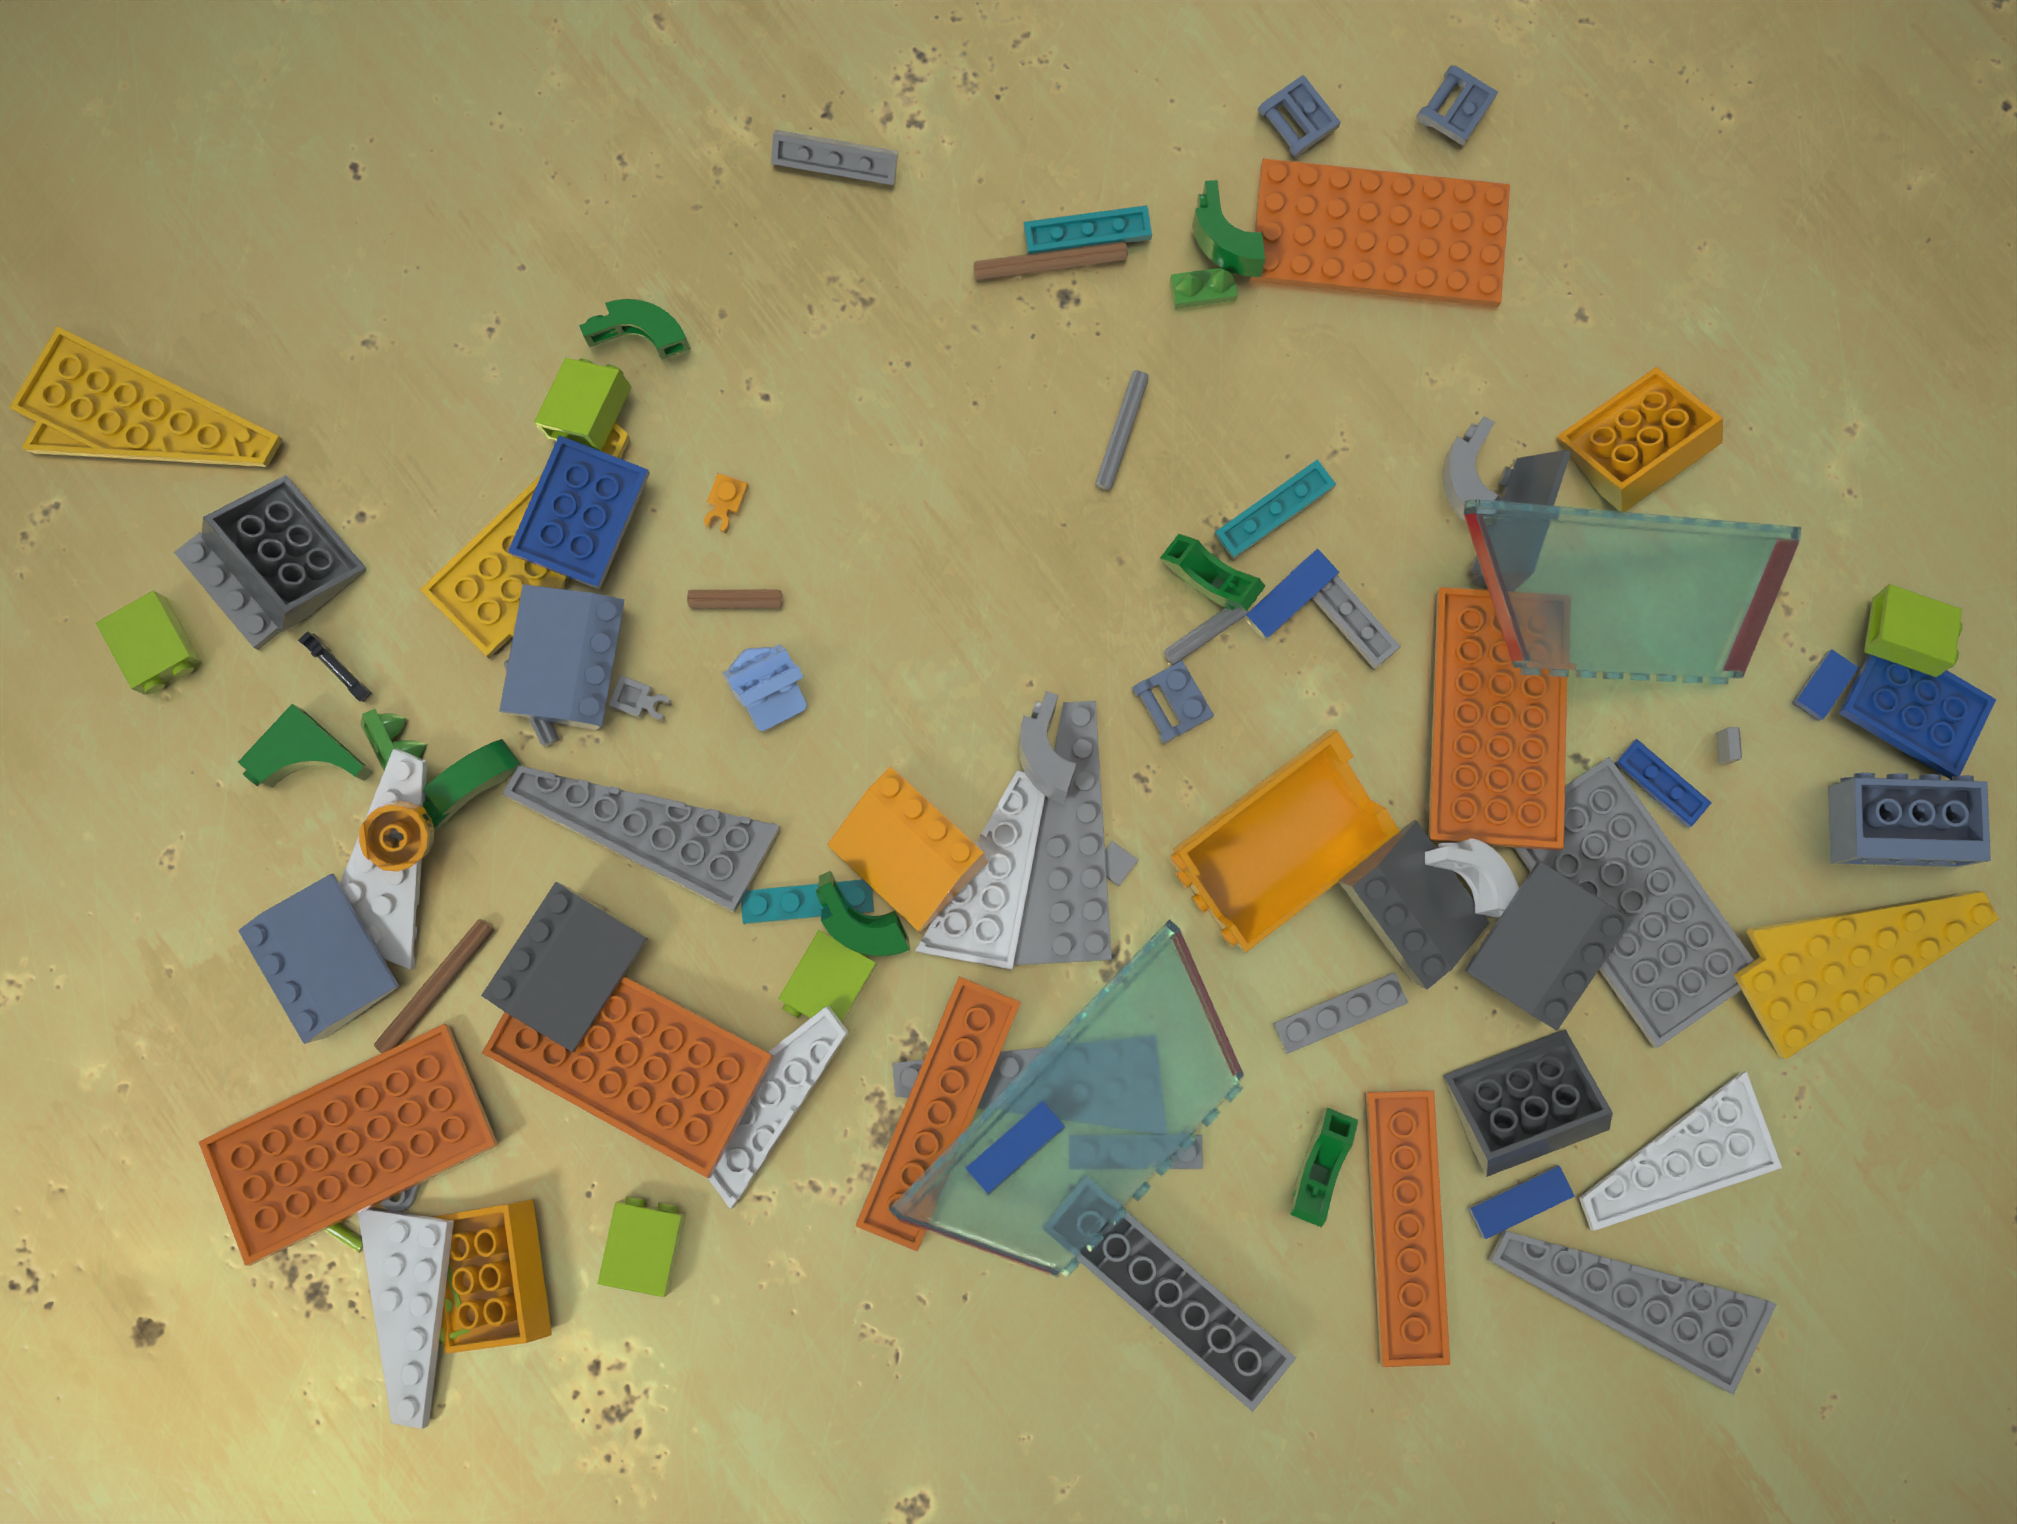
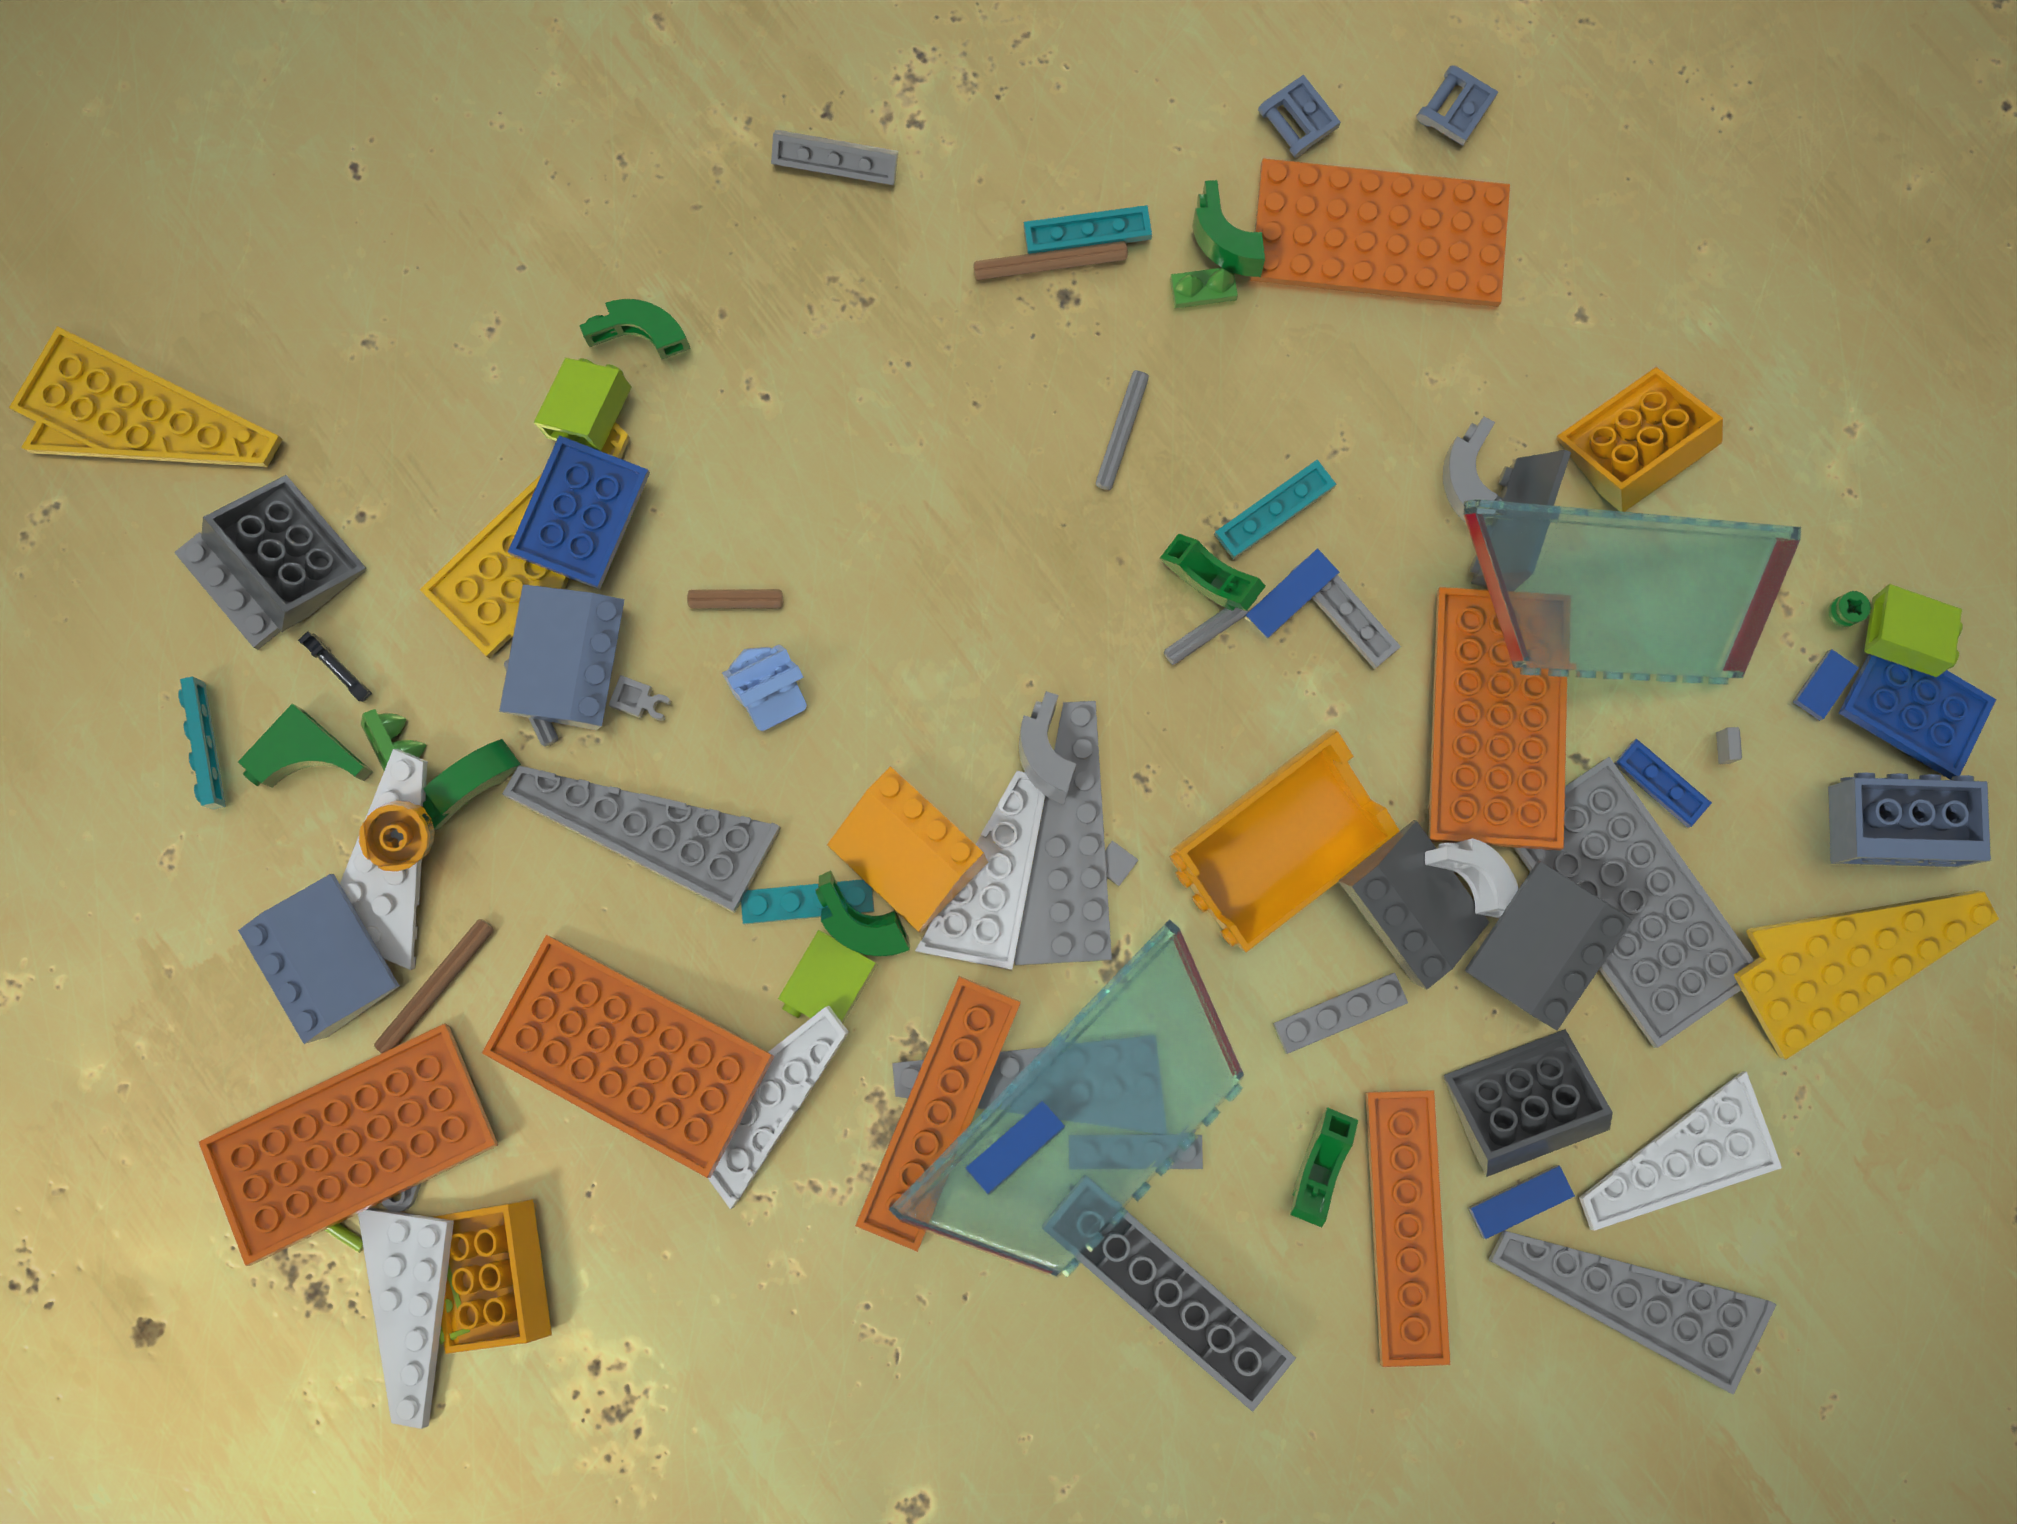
(148, 643): lime brick -> none
(200, 732): none -> teal plate
(564, 967): dark grey slope -> none
(642, 1247): lime brick -> none
(726, 498): light orange plate -> none
(1182, 696): sand blue plate -> none
(1841, 611): none -> green wheel

